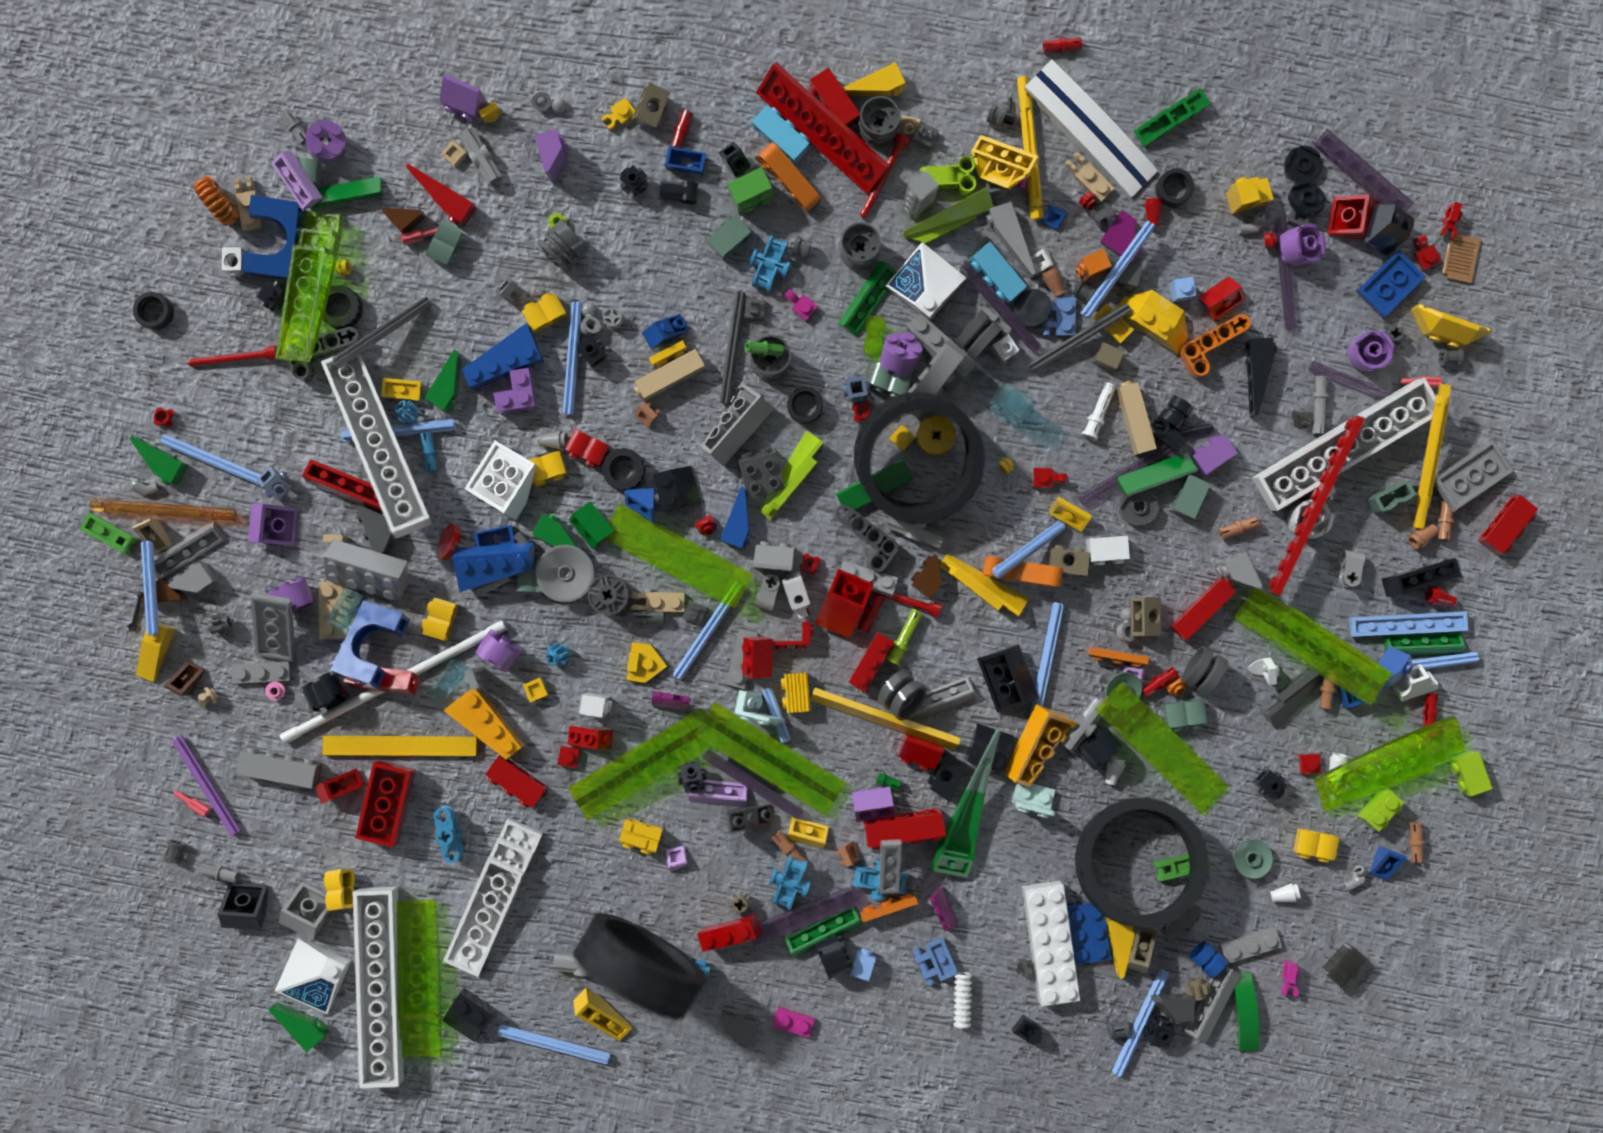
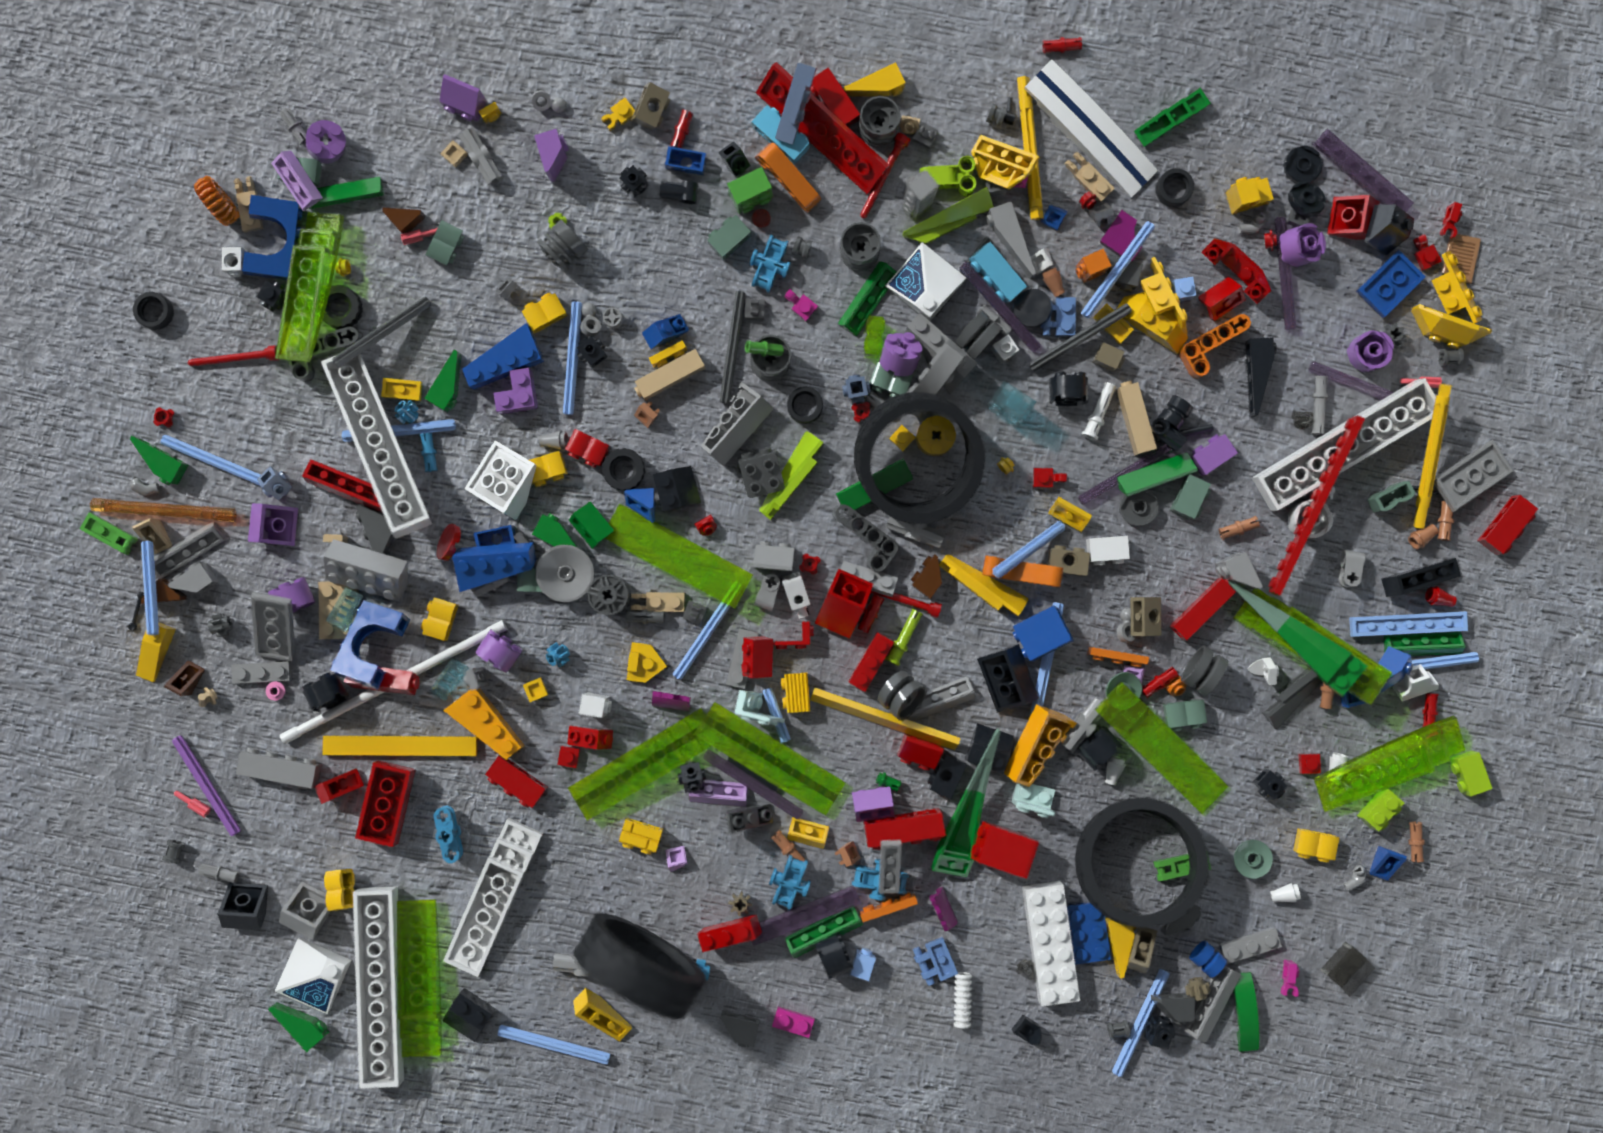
(453, 204): red slope -> none
(737, 526): blue slope -> none
(761, 218): none -> clear red plate
(796, 100): none -> sand blue bracket
(1004, 849): none -> red slope
(1042, 633): none -> blue brick
(1068, 389): none -> black brick
(1084, 291): dark grey bush -> none
(1153, 210): red cone -> none
(1160, 294): none -> yellow bracket
(1241, 265): none -> red slope
(1326, 658): none -> green plate
(1454, 291): none -> yellow bracket

